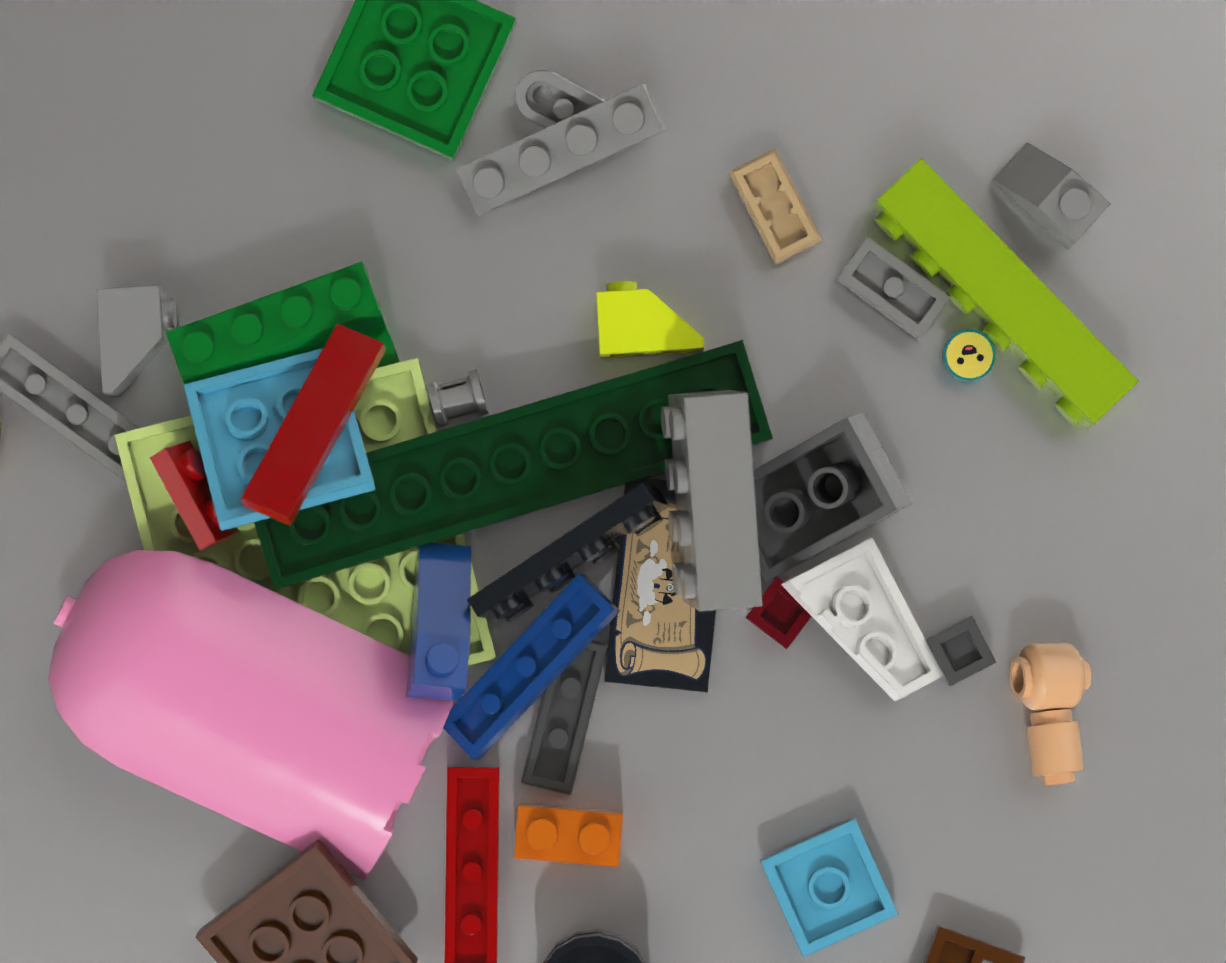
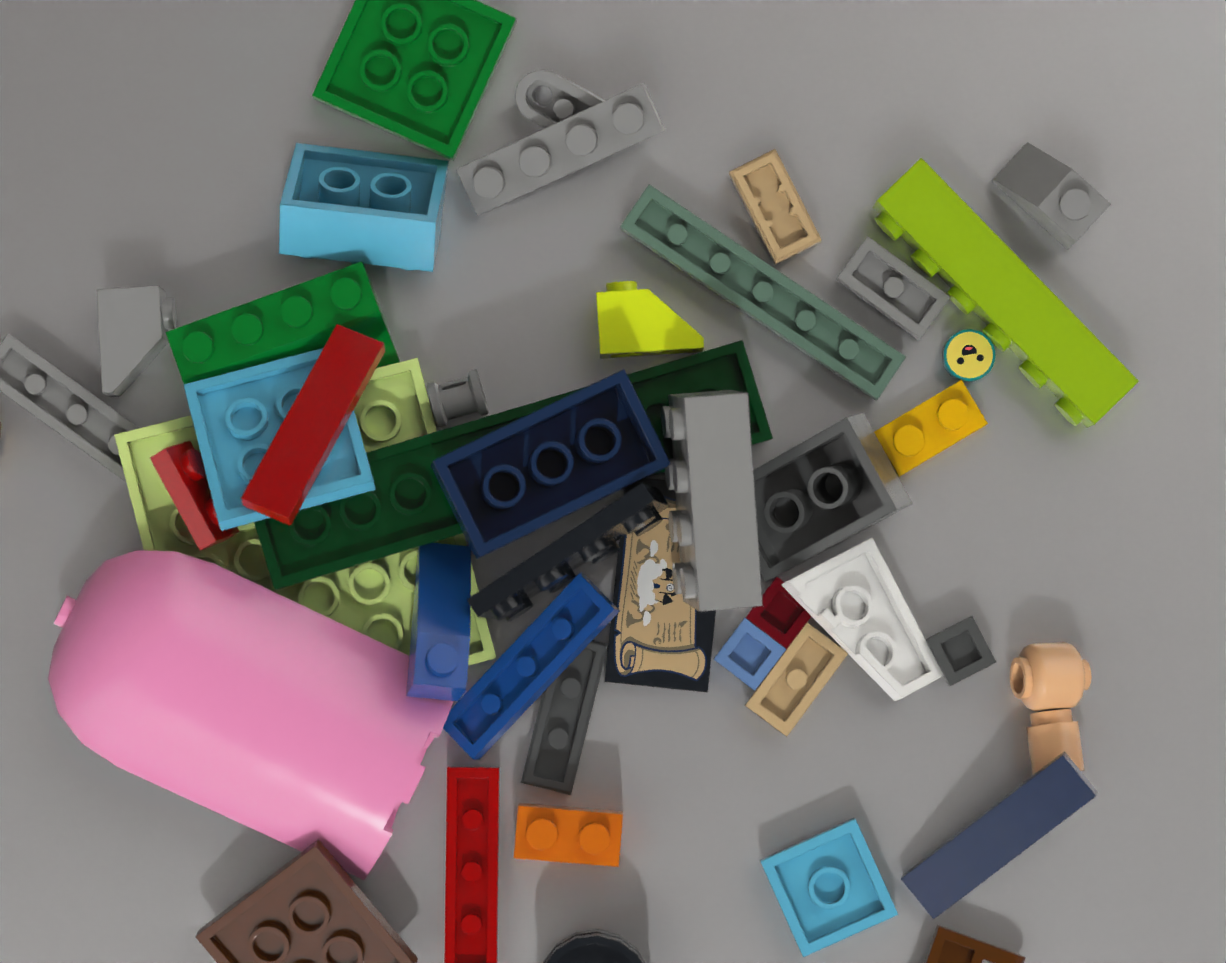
(363, 207): none -> medium azure slope
(550, 464): none -> dark blue brick
(749, 654): none -> medium blue plate
(762, 292): none -> sand green plate
(796, 679): none -> tan plate
(930, 428): none -> yellow plate
(999, 835): none -> dark blue tile

